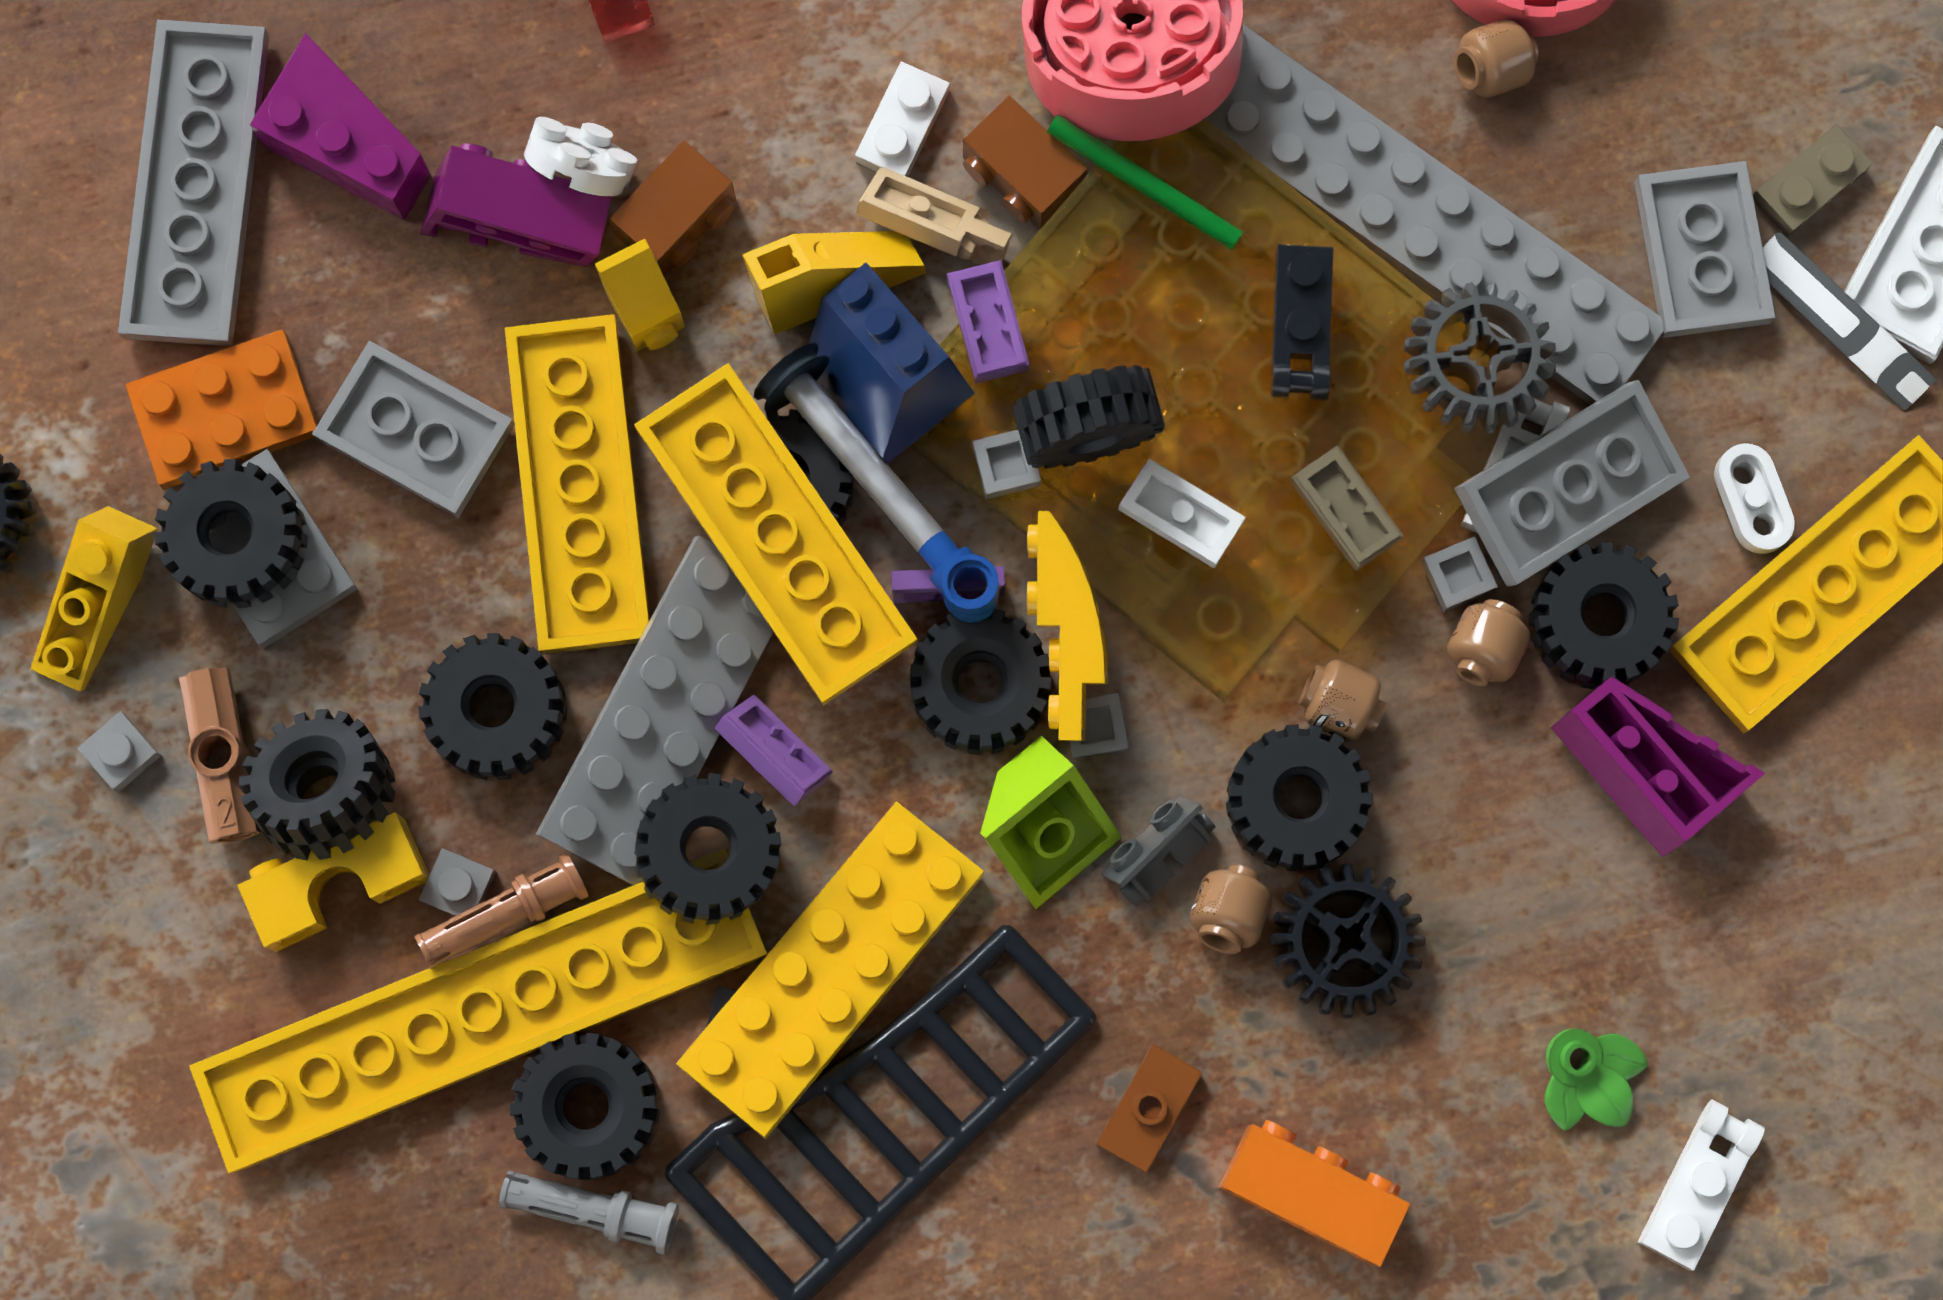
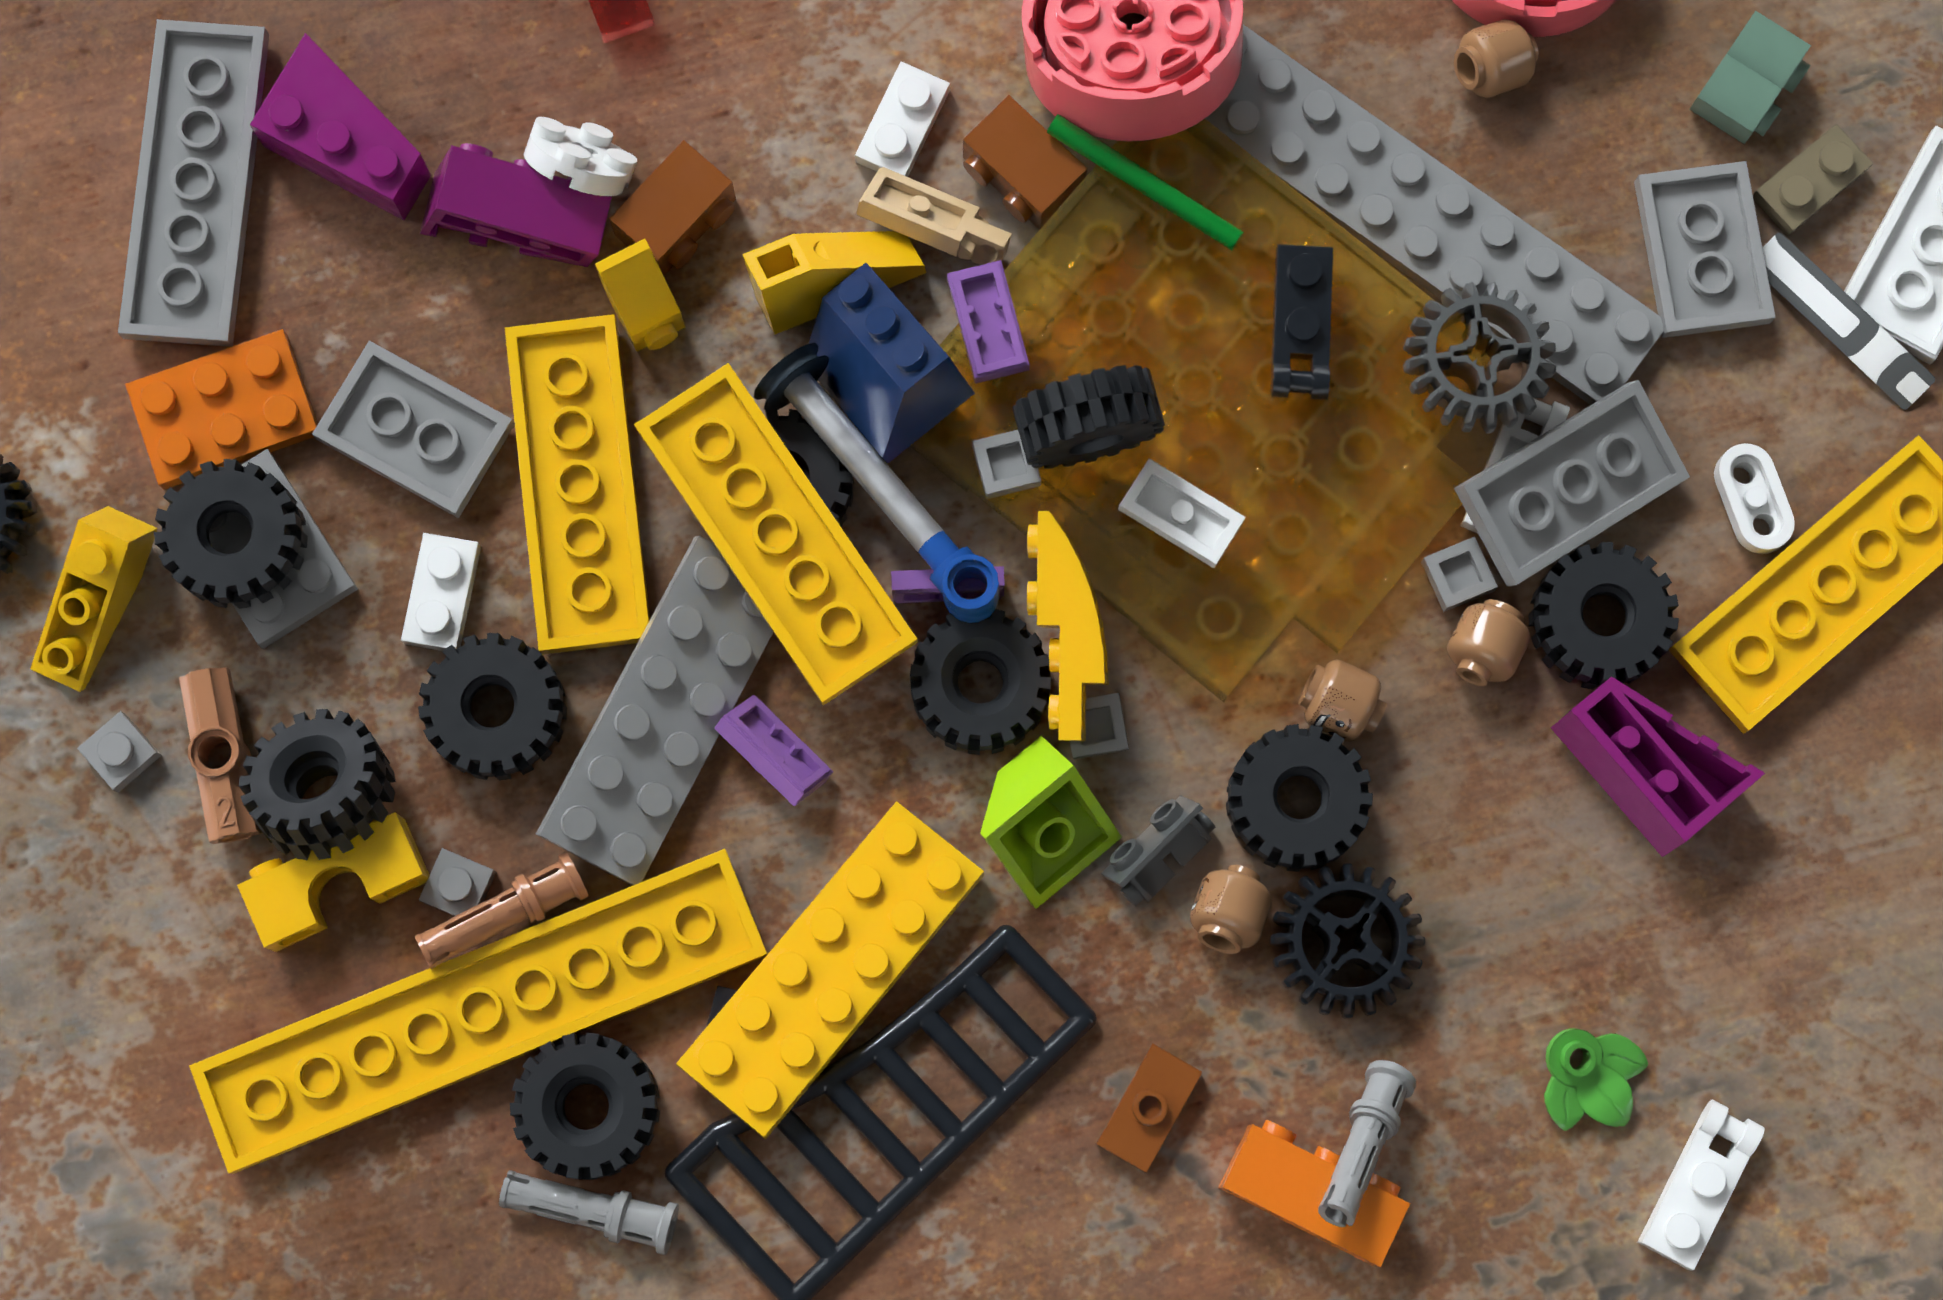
(441, 592): none -> white plate
(700, 892): black tyre -> none
(1346, 508): dark tan plate -> none
(1373, 1122): none -> light grey pin
(1751, 77): none -> sand green brick

